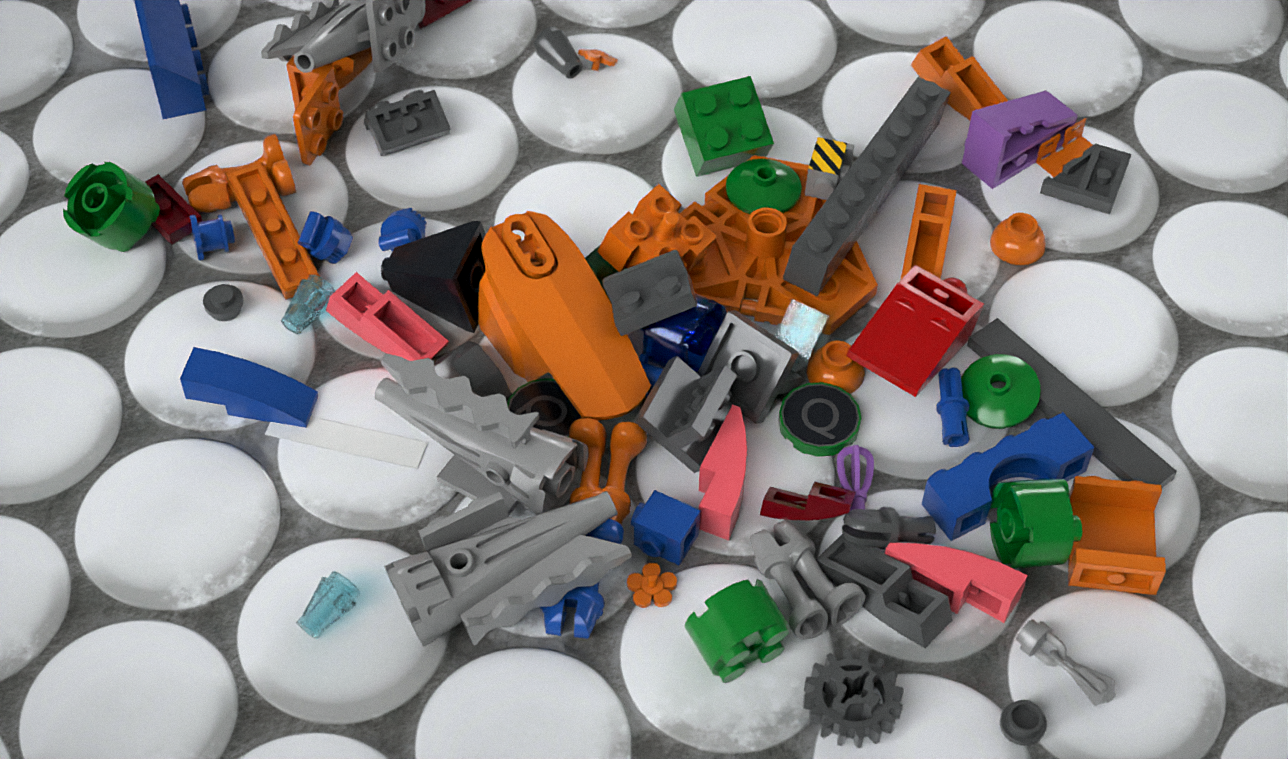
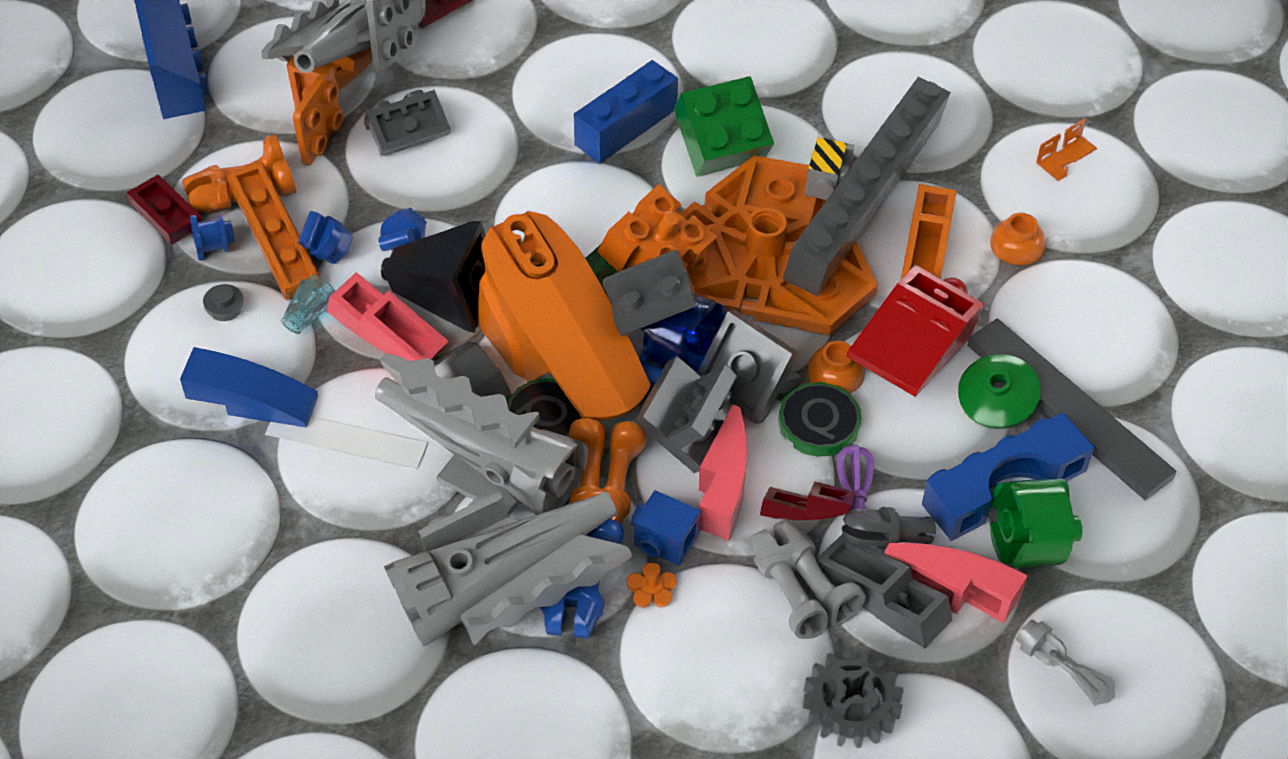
(109, 206): green brick -> none
(328, 604): clear light blue cone -> none
(557, 50): dark grey cone -> none
(598, 57): orange plant -> none
(625, 111): none -> blue brick
(738, 629): green brick -> none
(763, 185): green dish -> none
(802, 329): clear light blue brick -> none
(952, 408): blue axle -> none
(965, 79): orange slope -> none
(1009, 134): medium lavender wedge -> none
(1023, 723): dark grey plate -> none
(1090, 179): dark grey wing -> none
(1117, 536): orange panel -> none

